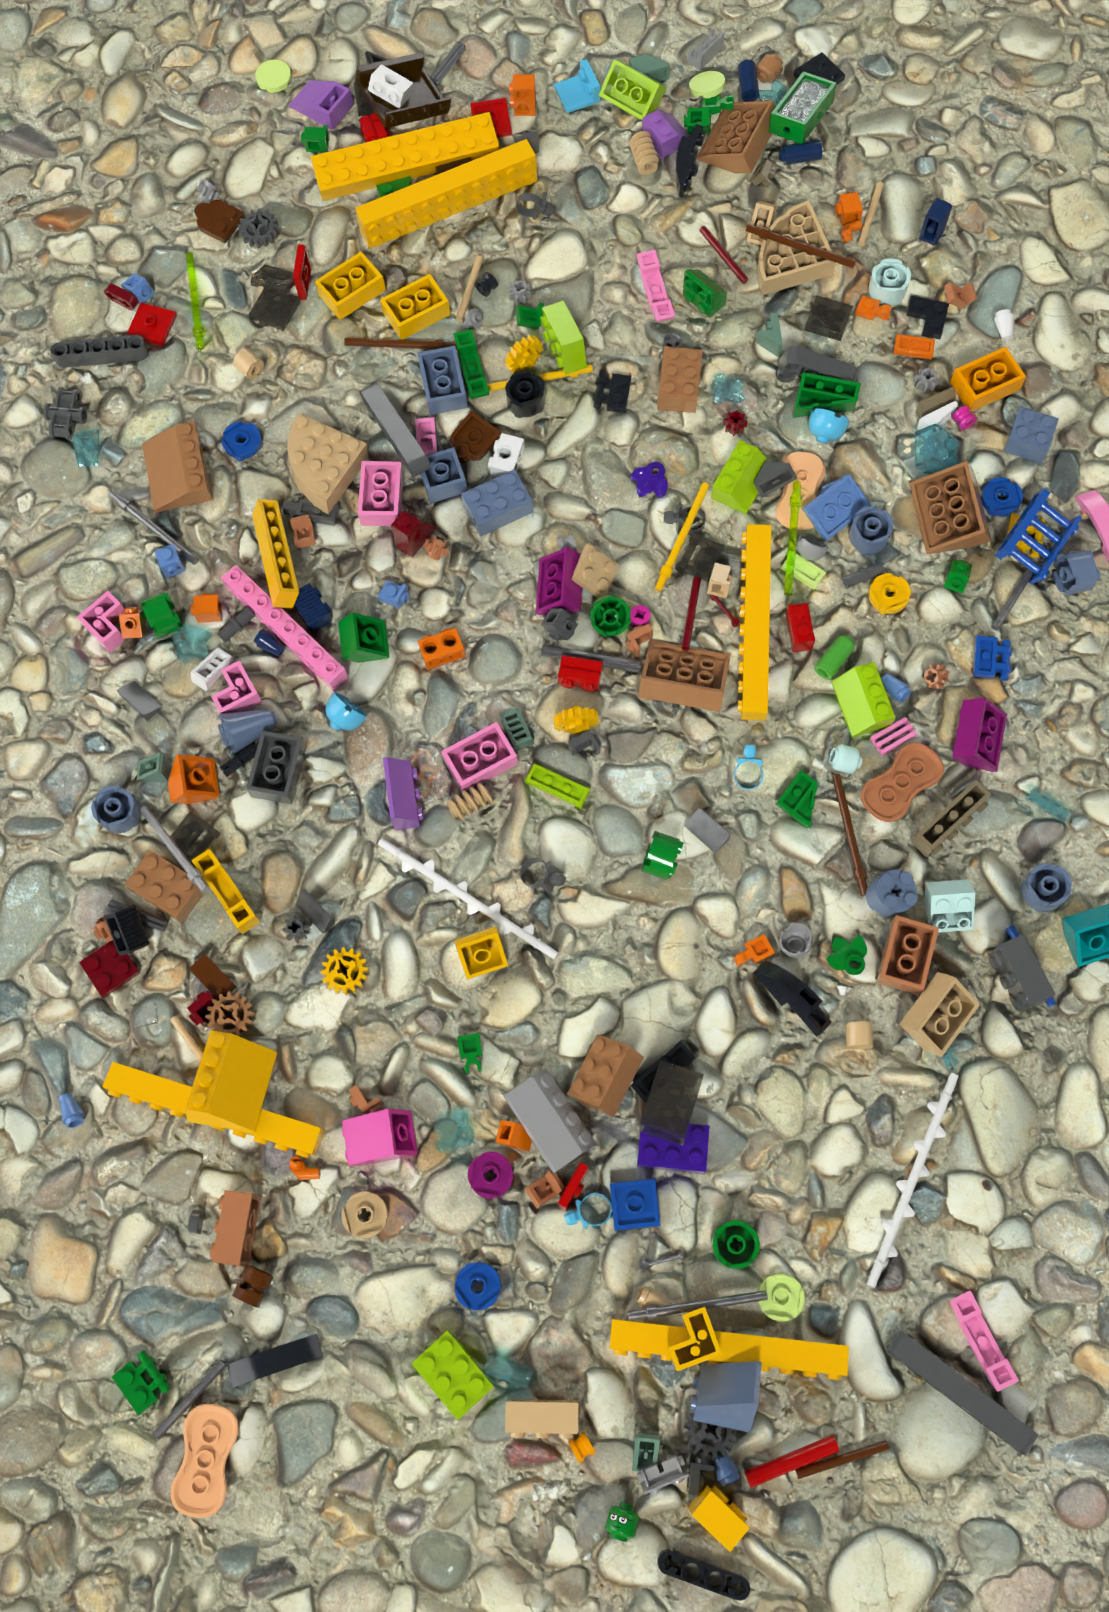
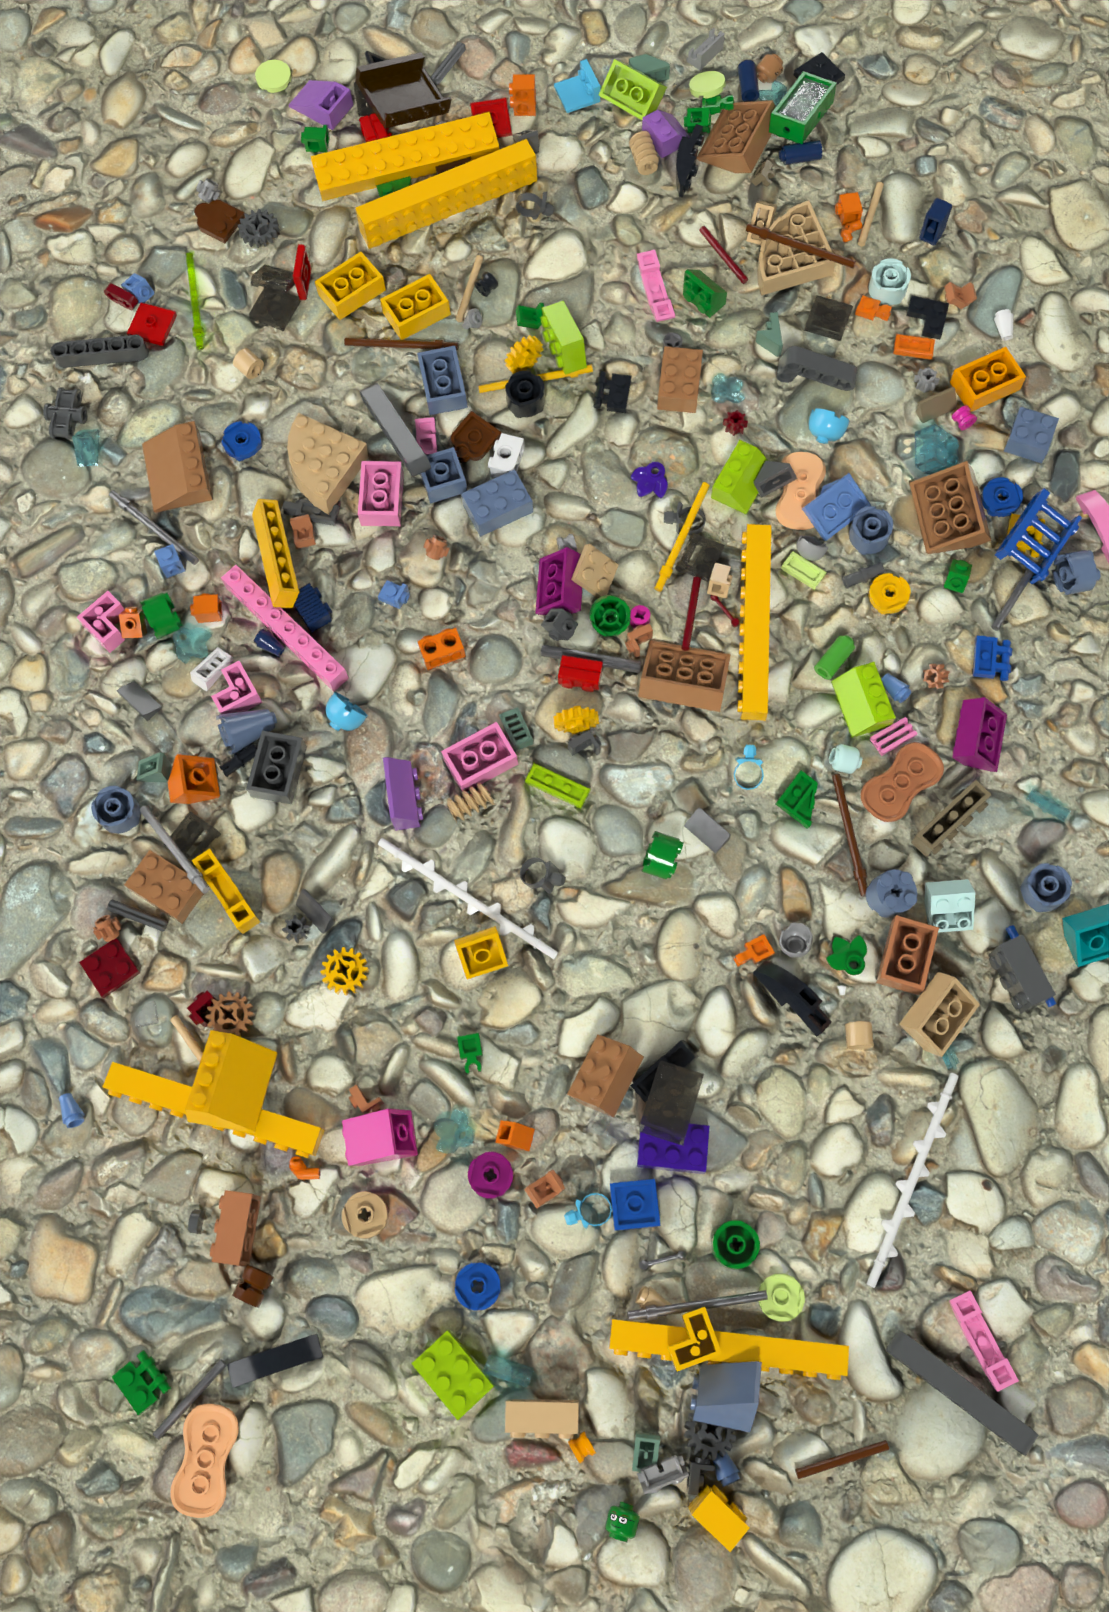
(127, 929): black brick -> none
(212, 977): reddish brown slope -> none
(236, 625): dark grey pin -> none
(363, 638): green slope -> none
(390, 86): white brick -> none
(411, 532): dark red slope -> none
(471, 364): green slope -> none
(520, 292): light grey gear -> none
(550, 1120): light grey slope -> none
(574, 1187): red plate -> none
(705, 1570): black beam -> none
(791, 1461): red piece -> none
(795, 503): clear neon green bar -> none
(800, 627): red brick -> none
(826, 394): green wedge -> none
(938, 416): white slope -> none

